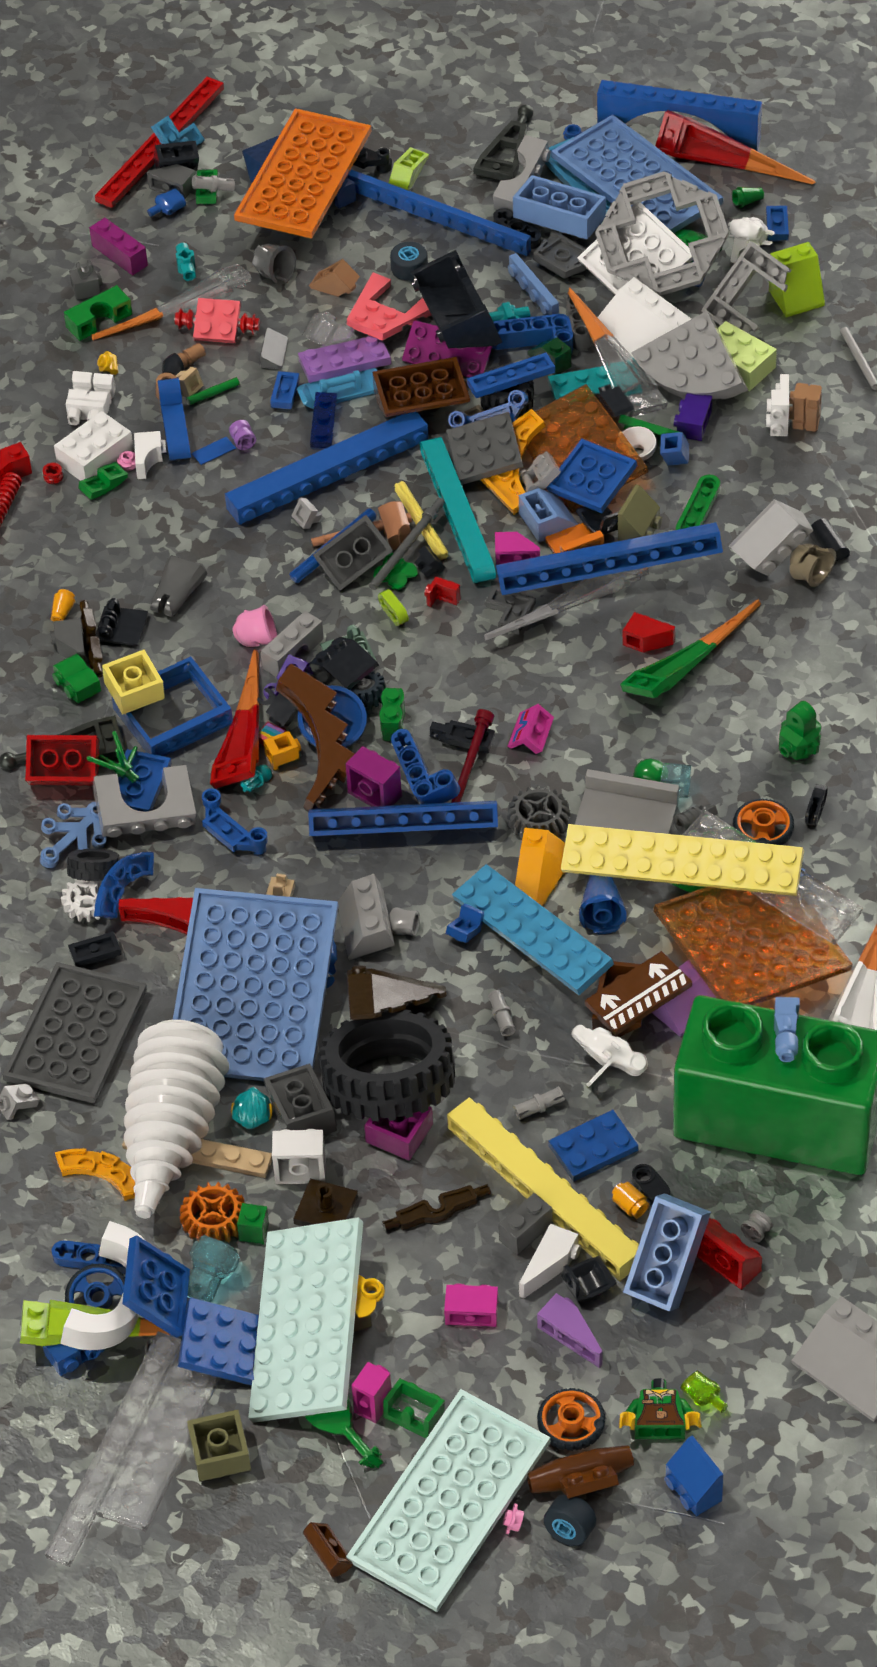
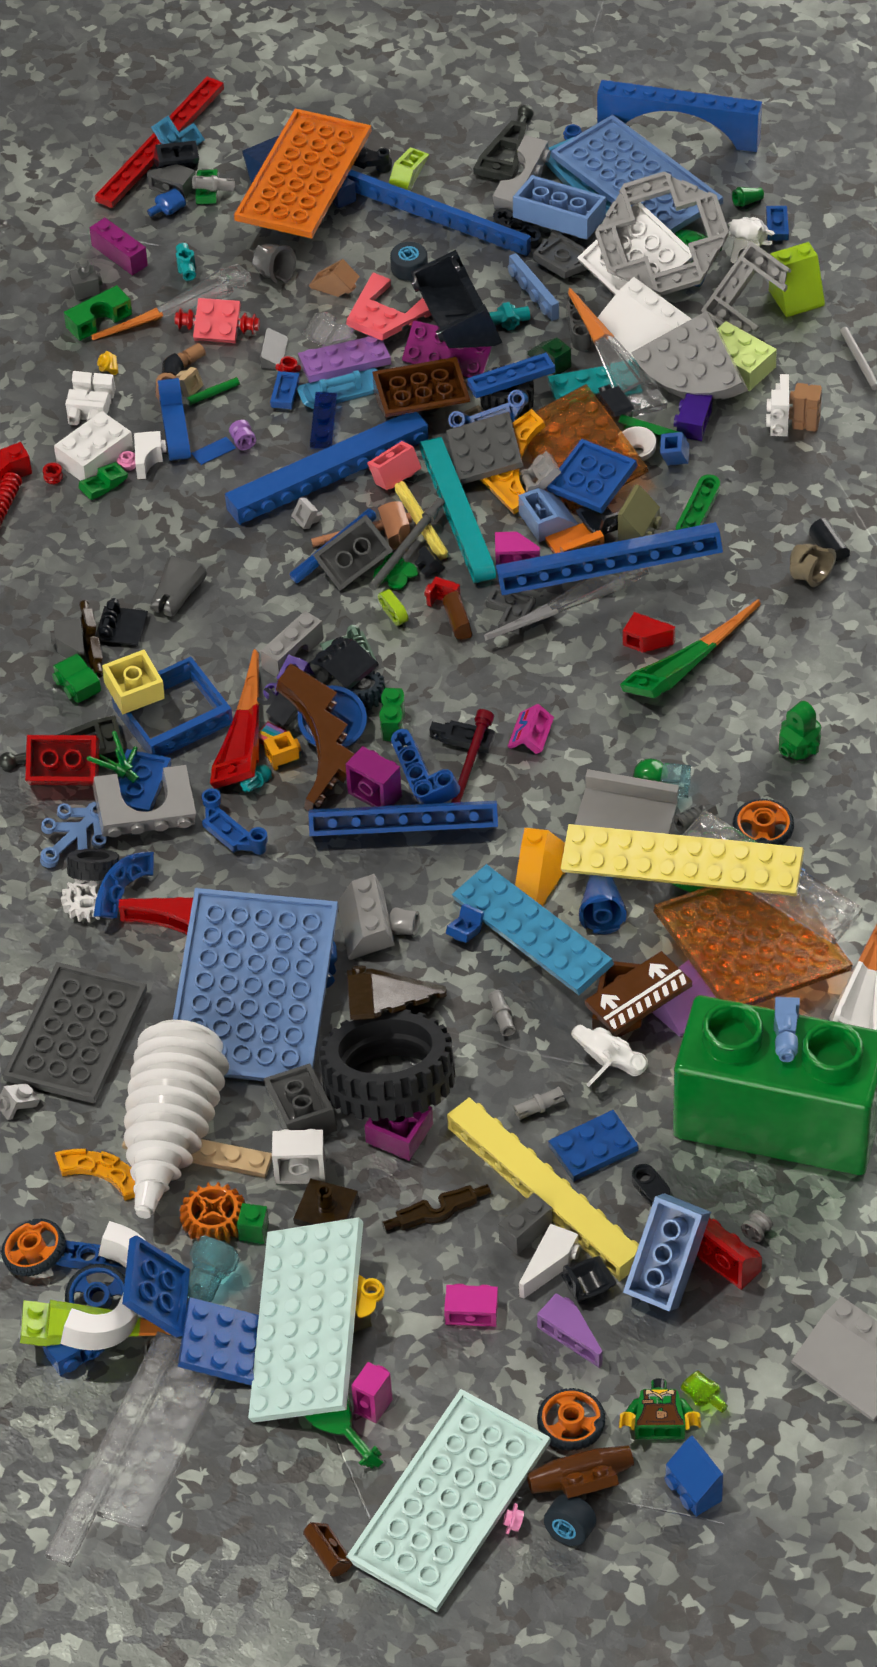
(32, 1247): none -> orange wheel
(62, 604): light orange cone -> none
(94, 949): black plate -> none
(218, 1445): olive brick -> none
(251, 1108): teal hair -> none
(254, 627): bright pink helmet -> none
(281, 886): tan tile -> none
(288, 364): none -> red plate
(394, 465): none -> coral brick
(413, 1408): green window -> none
(457, 615): none -> reddish brown brick
(533, 331): blue beam -> none
(537, 808): dark grey gear -> none
(630, 1199): light orange brick -> none
(692, 140): red plate -> none
(771, 537): light grey slope -> none
(816, 805): black piece -> none

